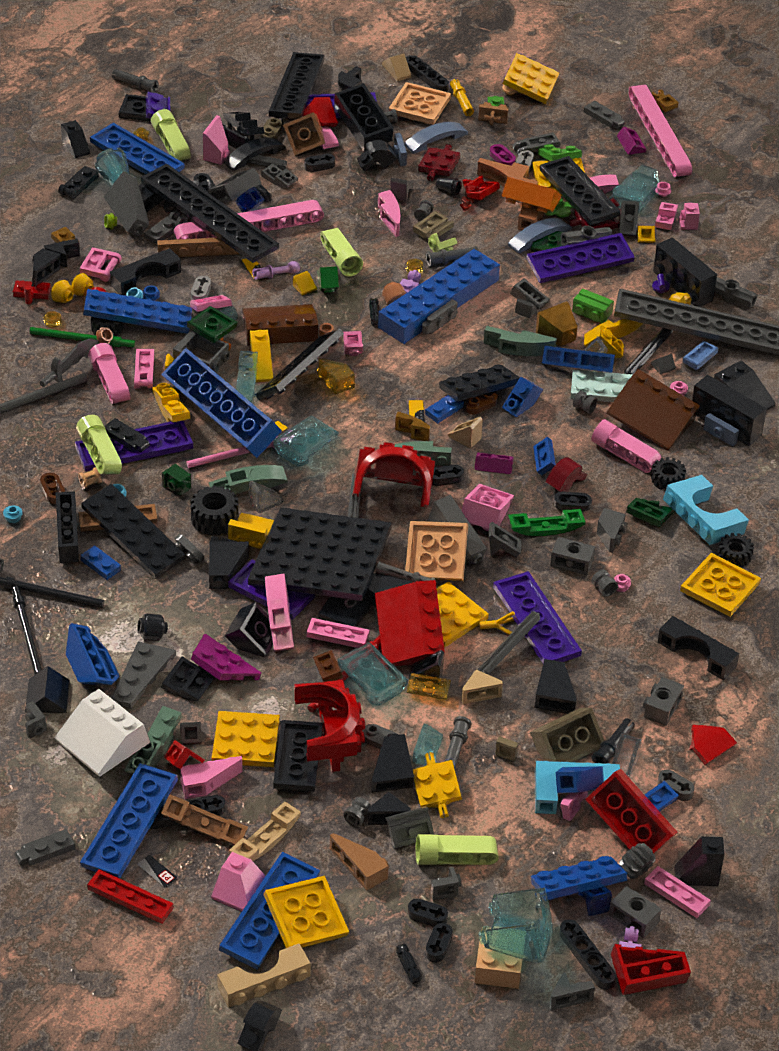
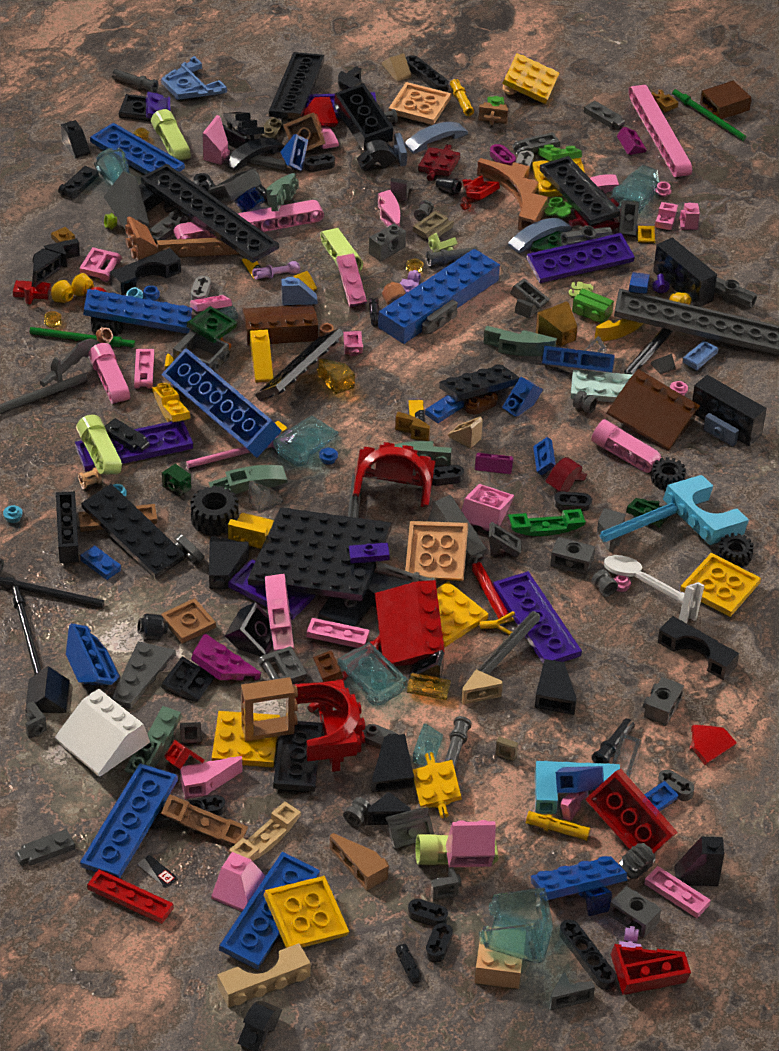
(50, 485): reddish brown plate -> none
(139, 239): none -> nougat slope
(185, 84): none -> medium blue wing
(188, 620): none -> medium nougat plate
(247, 374): clear light blue slope -> none
(268, 691): none -> medium nougat window
(279, 177): dark grey slope -> none
(282, 190): none -> sand green slope
(287, 663): none -> dark grey plate
(295, 152): none -> blue slope
(297, 292): none -> medium blue slope
(328, 279): green slope -> none
(328, 455): none -> blue plate
(351, 280): none -> bright pink plate
(369, 553): none -> dark purple plate
(387, 242): none -> dark grey brick
(471, 844): none -> bright pink slope
(489, 590): none -> red axle
(530, 195): orange slope -> none
(561, 826): none -> yellow pin
(568, 736): dark tan slope -> none
(578, 288): none -> yellowish green piece
(614, 345): yellow slope -> none
(630, 567): none -> white piece
(638, 522): none -> dark azure axle
(639, 282): none -> blue slope
(686, 100): none -> green bar
(725, 100): none -> reddish brown brick
(745, 381): black slope -> none

